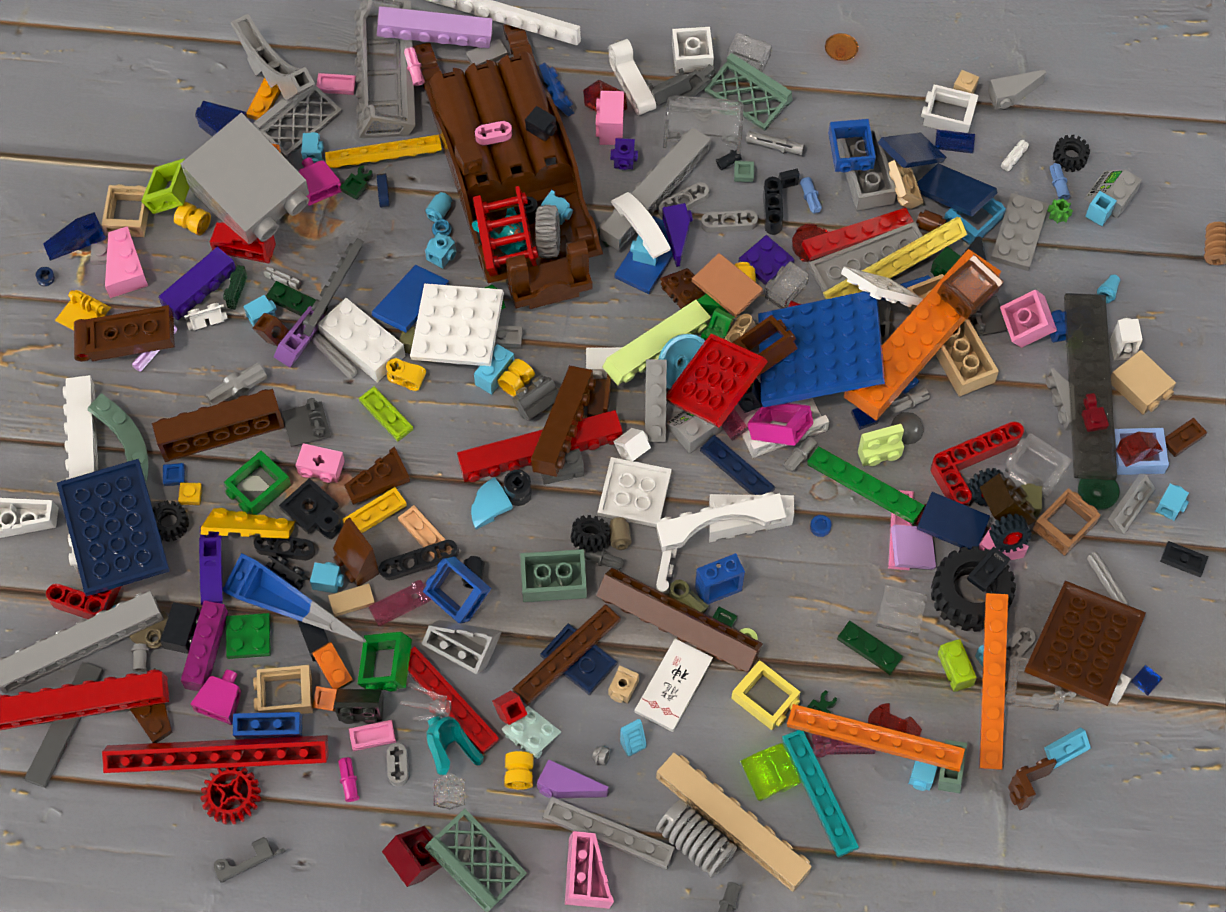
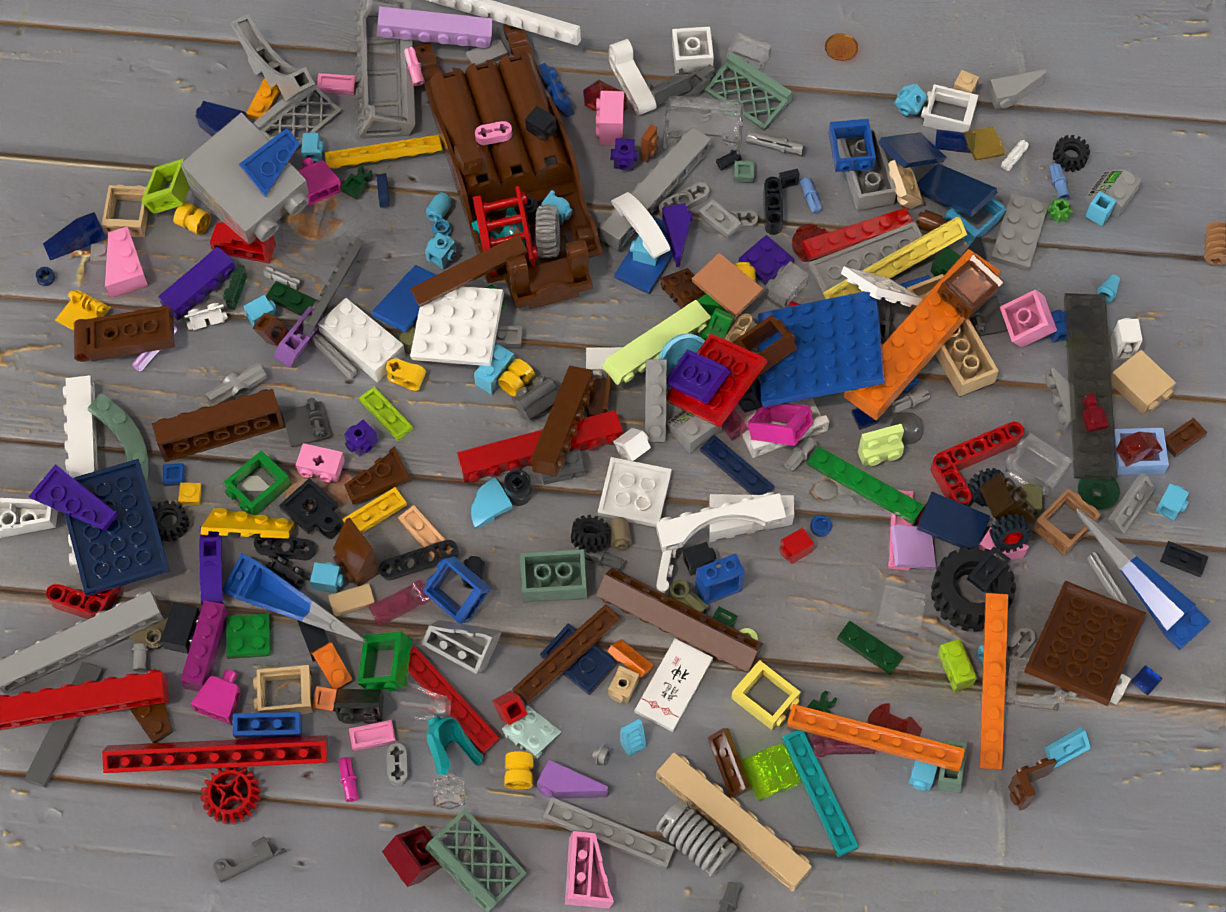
(71, 498): none -> dark purple wing
(269, 161): none -> blue wing
(360, 438): none -> dark purple brick
(468, 271): none -> reddish brown tile
(631, 658): none -> orange plate
(649, 143): none -> dark orange plate
(697, 376): none -> dark purple plate
(698, 556): none -> black brick
(720, 218): none -> light grey plate
(729, 762): none -> reddish brown plate
(796, 546): none -> red brick
(910, 100): none -> medium azure brick
(984, 143): none -> clear yellow piece
(1170, 608): none -> blue plate

